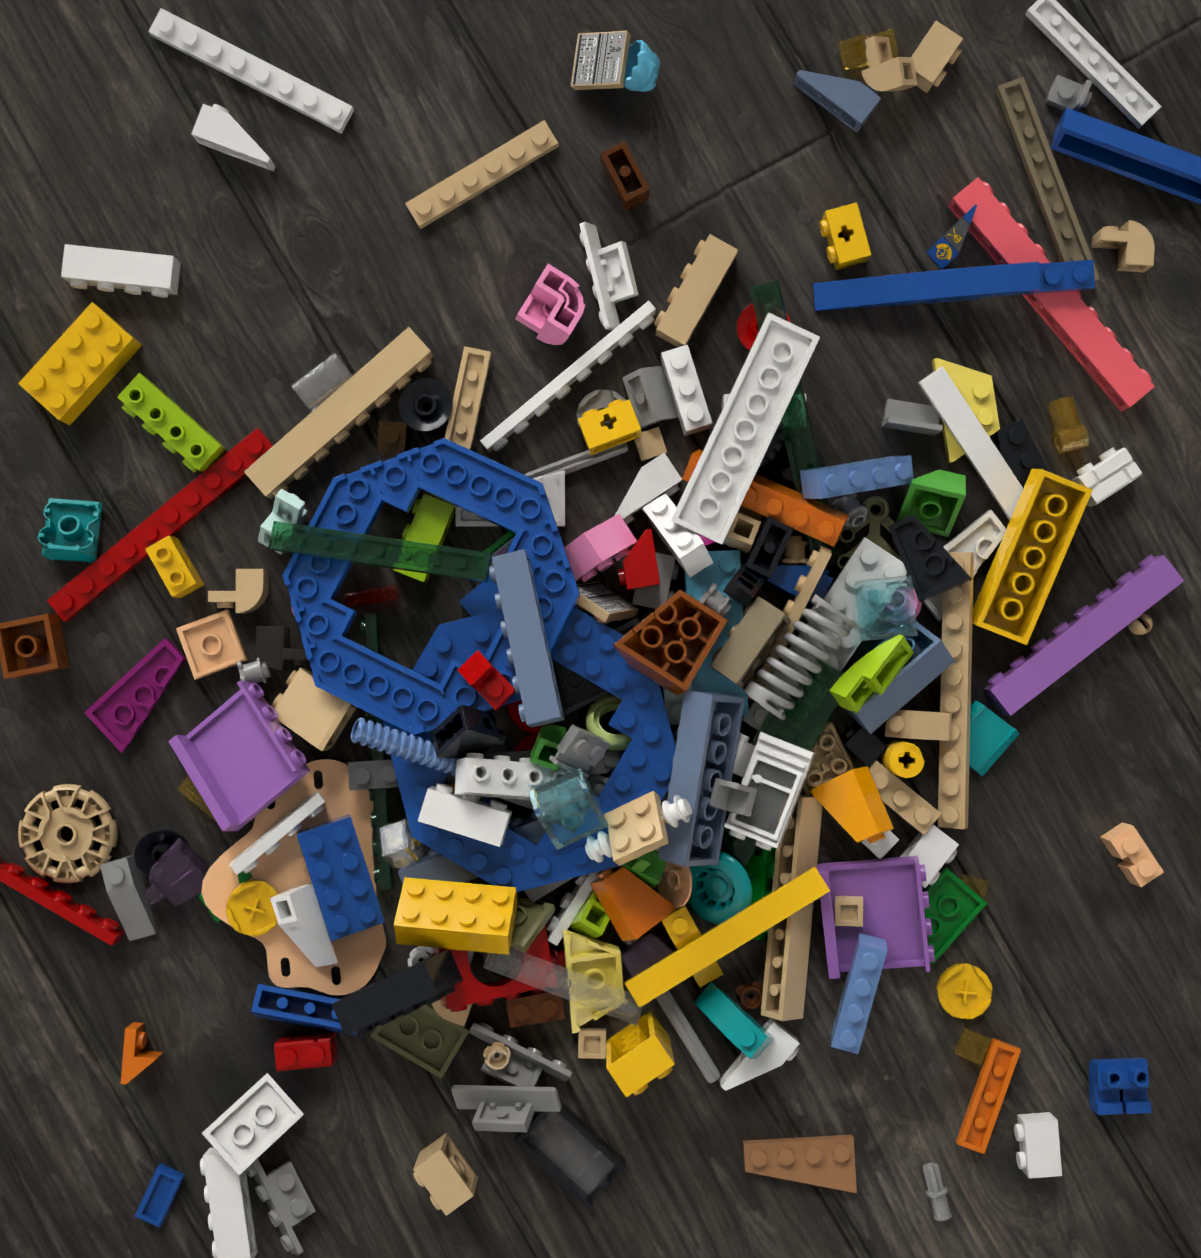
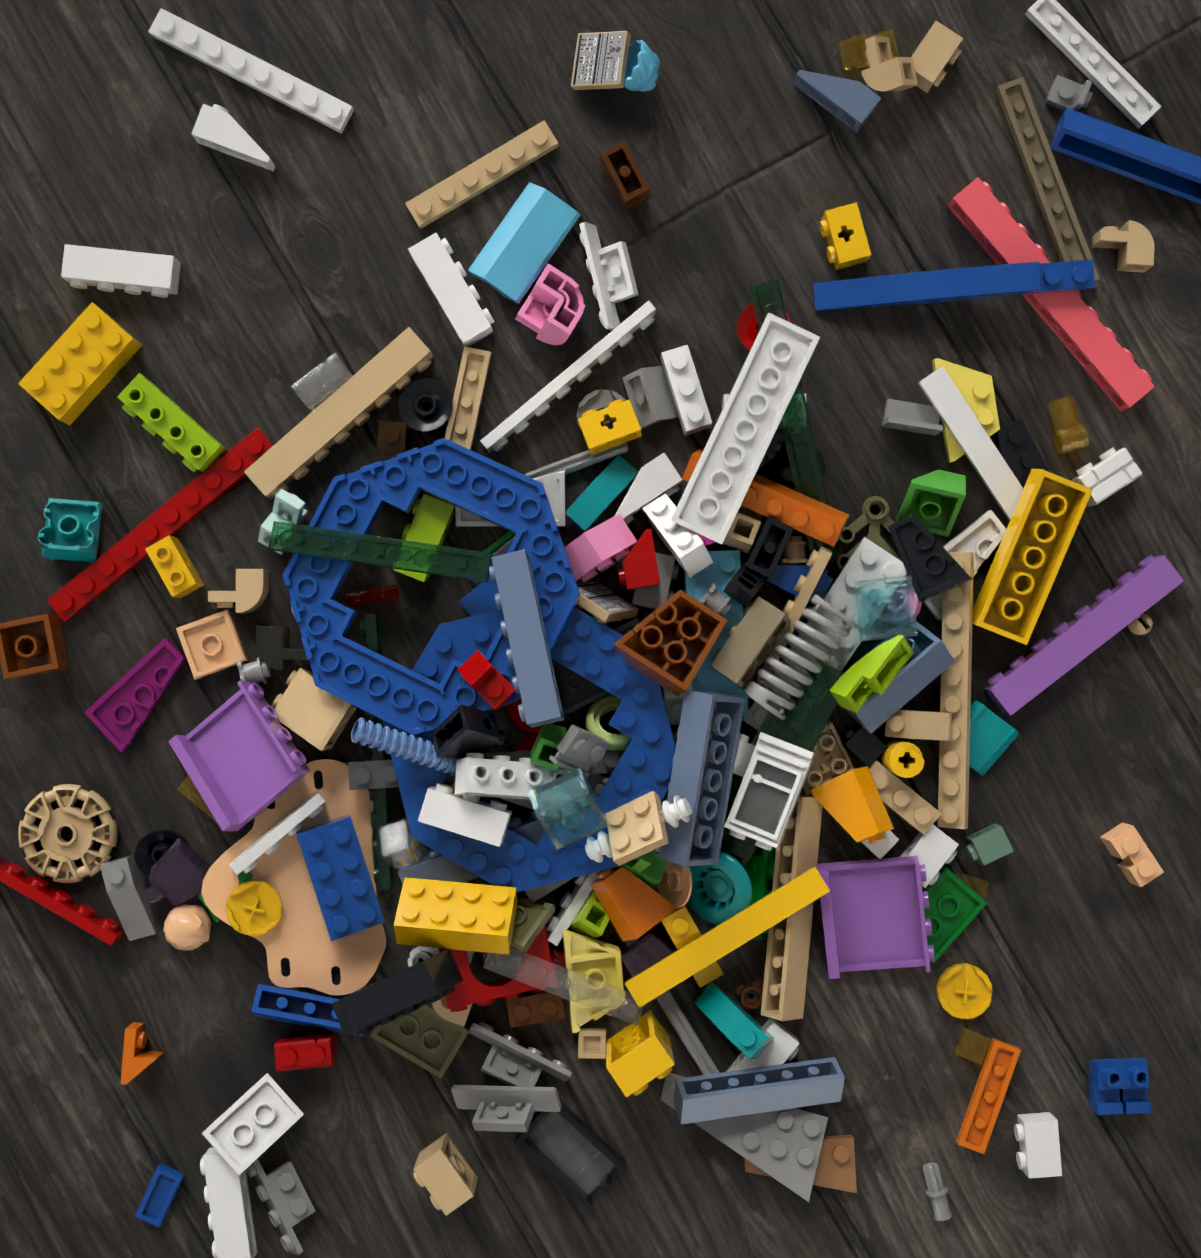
(187, 927): none -> light nougat hair
(303, 922): white slope -> none
(451, 290): none -> white brick
(500, 1061): tan plate -> none
(524, 242): none -> medium azure slope
(601, 493): none -> teal slope
(650, 444): tan tile -> none
(696, 291): tan brick -> none
(733, 797): light grey panel -> none
(758, 1090): none -> sand blue brick
(778, 1142): none -> light grey wing
(849, 911): tan tile -> none
(851, 506): light grey brick -> none
(856, 477): medium blue brick -> none
(858, 993): medium blue brick -> none
(951, 242): sticker -> none
(988, 844): none -> sand green brick

